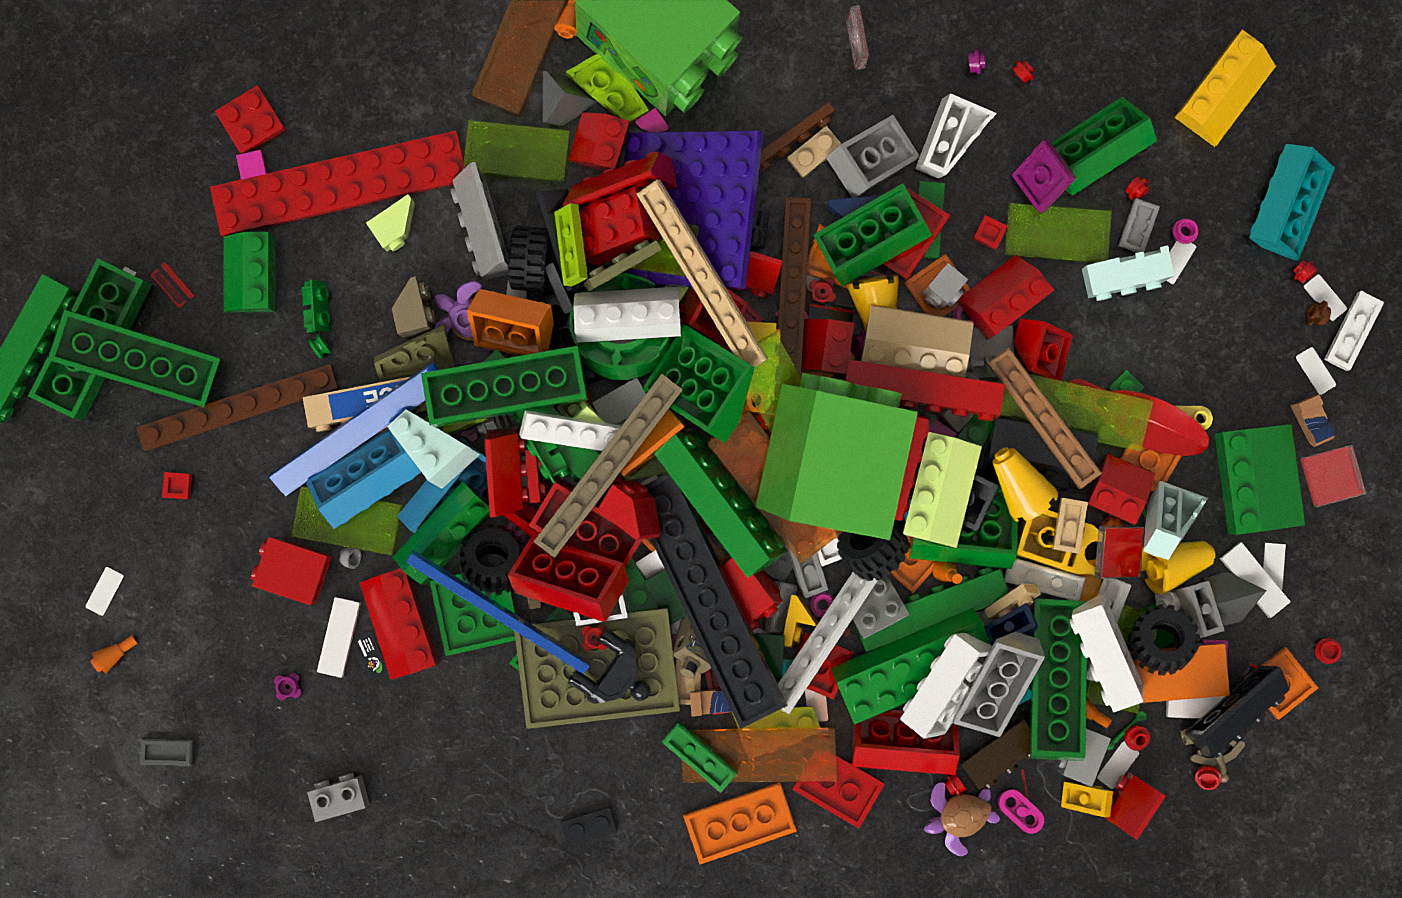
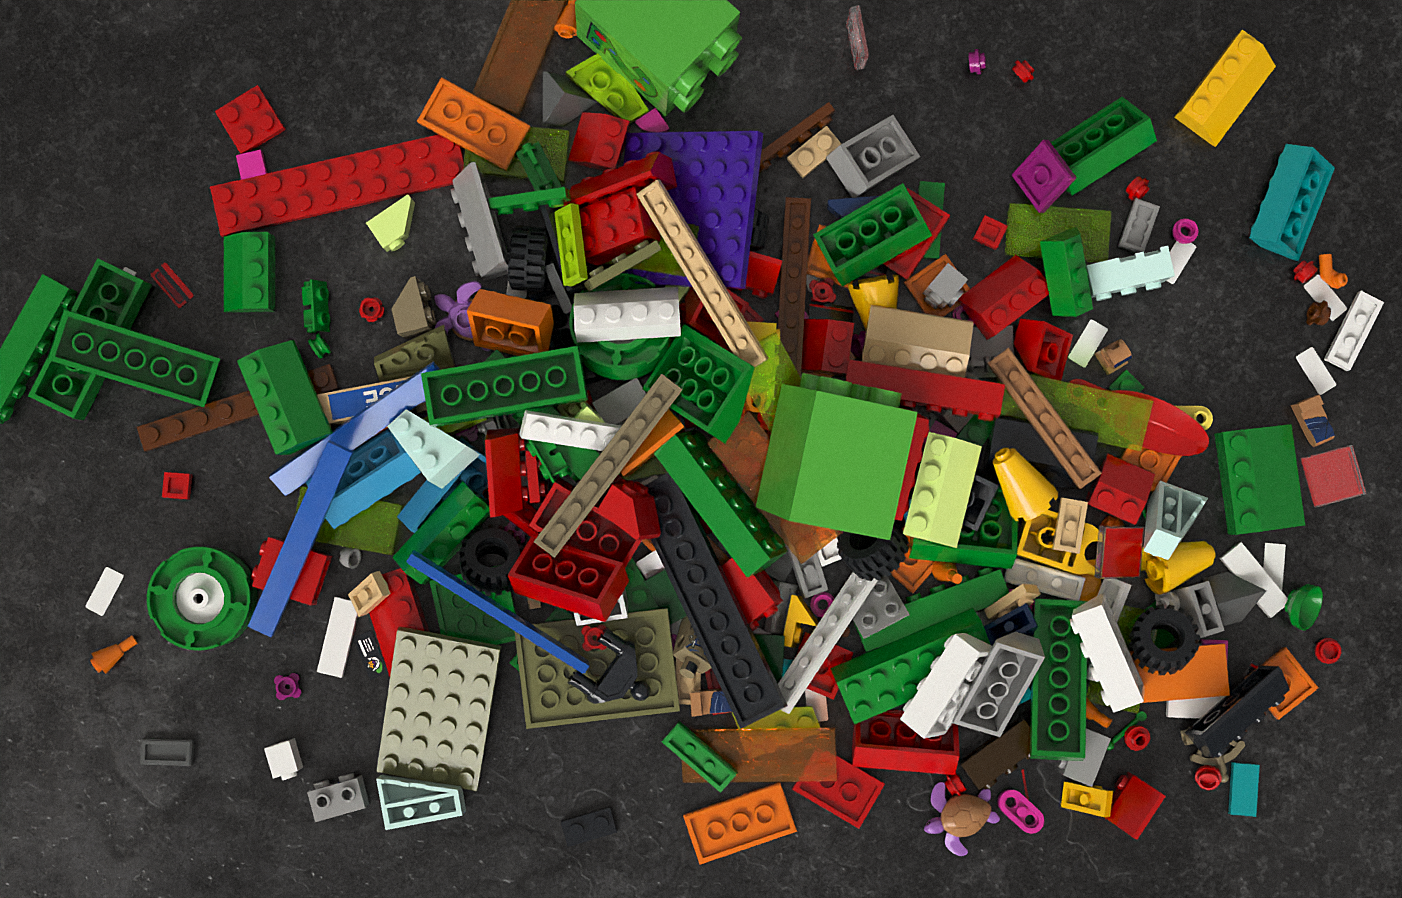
(177, 601): none -> green piece
(284, 759): none -> white brick
(285, 397): none -> green slope
(300, 538): none -> blue tile
(365, 306): none -> red plate
(369, 593): none -> tan plate
(417, 801): none -> light aqua wedge
(438, 708): none -> plate
(473, 124): none -> orange tile
(530, 200): none -> green plate
(537, 167): none -> green hinge
(951, 134): white wedge -> none
(1066, 274): none -> green slope
(1087, 343): none -> white sticker
(1114, 356): none -> medium nougat leg
(1117, 765): white sticker -> none
(1243, 789): none -> teal tile
(1304, 606): none -> green piece
(1328, 274): none -> orange arm

